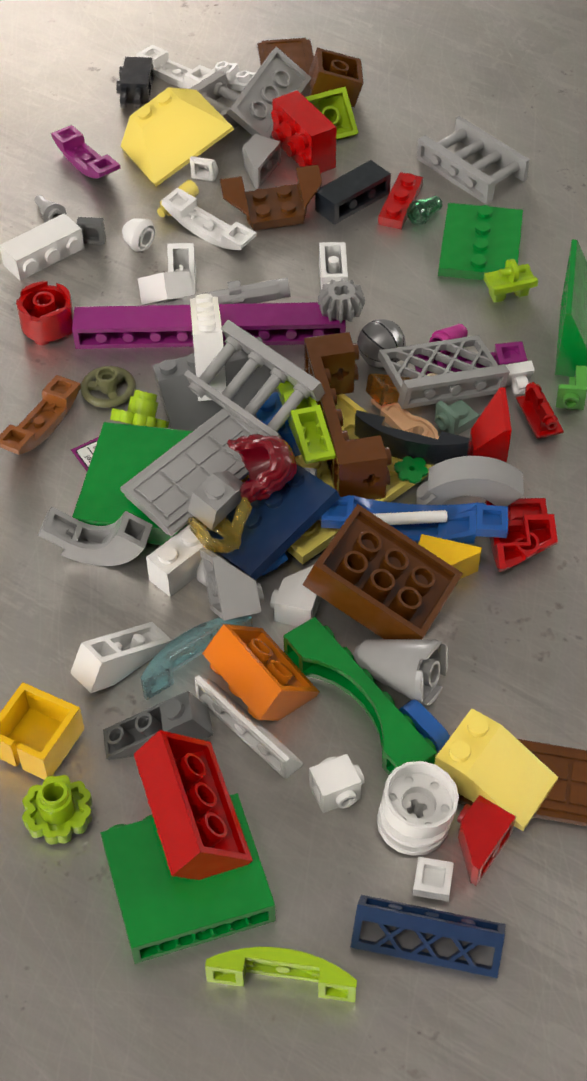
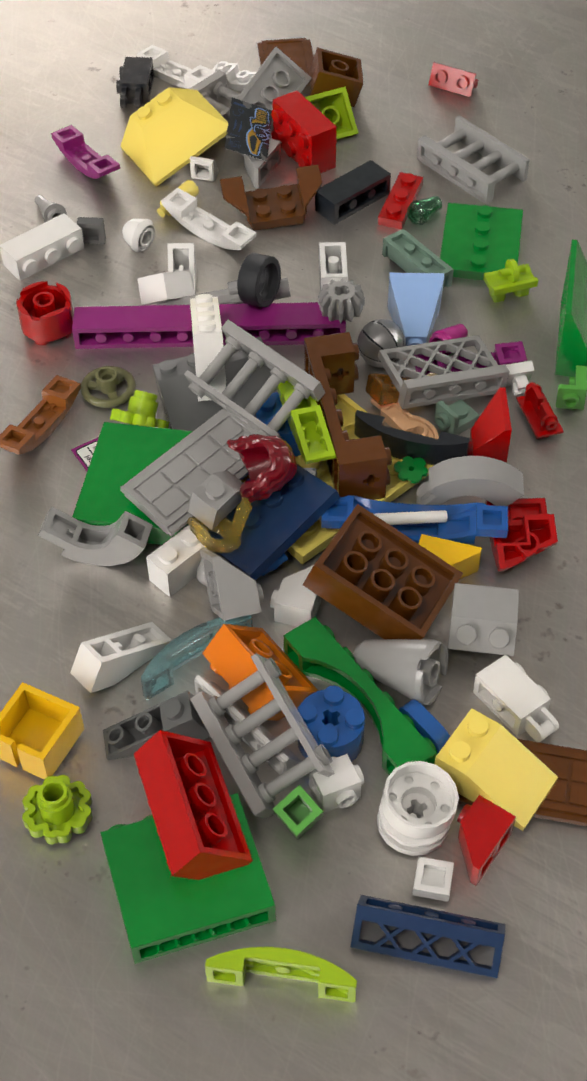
(228, 737): none -> light grey fence
(248, 129): none -> black sticker
(259, 280): none -> black tyre
(298, 812): none -> bright green brick
(334, 721): none -> blue brick
(414, 256): none -> sand green container
(415, 303): none -> light blue slope
(452, 79): none -> hinge
(484, 619): none -> light grey slope
(515, 699): none -> white brick

